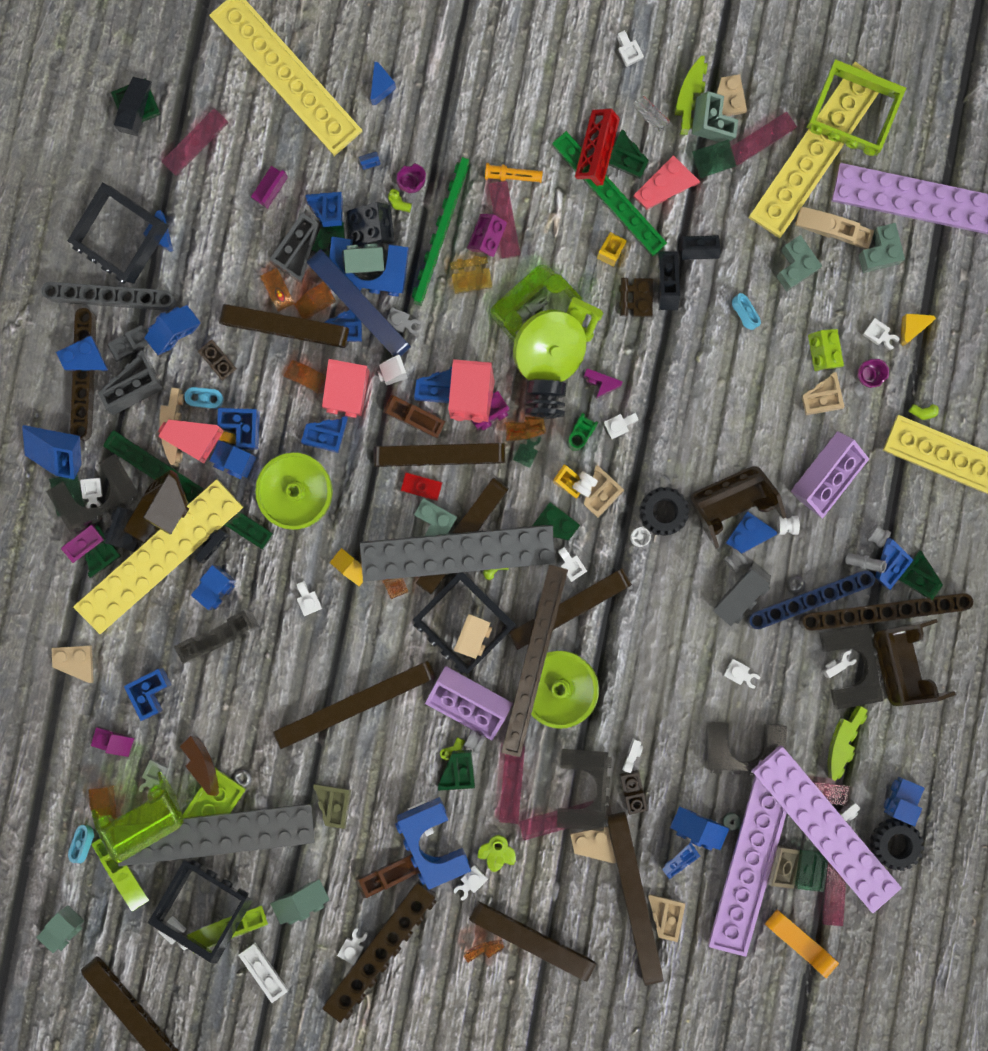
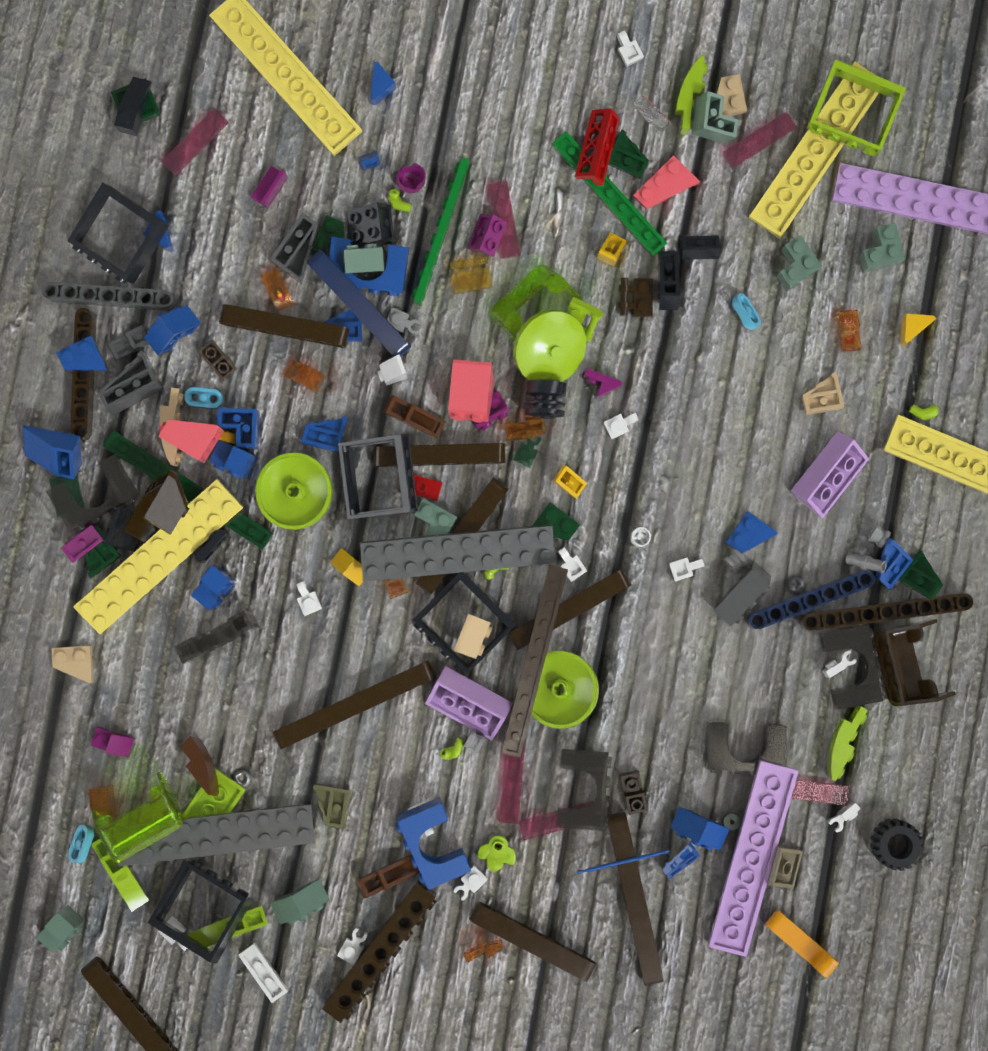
(91, 489): white plate -> none
(143, 693): blue brick -> none
(150, 774): light grey plate -> none
(314, 301): clear orange slope -> none
(327, 207): blue wing -> none
(345, 388): coral slope -> none
(405, 471): none -> black window
(434, 388): blue wing -> none
(458, 772): dark green wing -> none
(491, 172): light orange pin -> none
(531, 308): light grey pin -> none
(583, 430): green piece -> none
(585, 484): white wheel -> none
(594, 844): tan wing -> none
(603, 493): tan wing -> none
(623, 861): none -> blue piece
(634, 751): white plate -> none
(667, 916): tan wing -> none
(675, 499): black tyre -> none
(683, 569): none -> white plate
(714, 158): clear green plate -> none
(733, 496): dark brown windscreen -> none
(738, 672): white plate -> none
(788, 525): white wheel -> none
(811, 871): clear green plate -> none
(825, 349): lime bracket -> none
(826, 829): lavender plate -> none
(834, 226): tan slope -> none
(834, 898): clear pink tile -> none
(849, 330): none -> clear orange slope
(873, 373): magenta hair -> none
(878, 333): white plate -> none
(904, 801): blue brick -> none

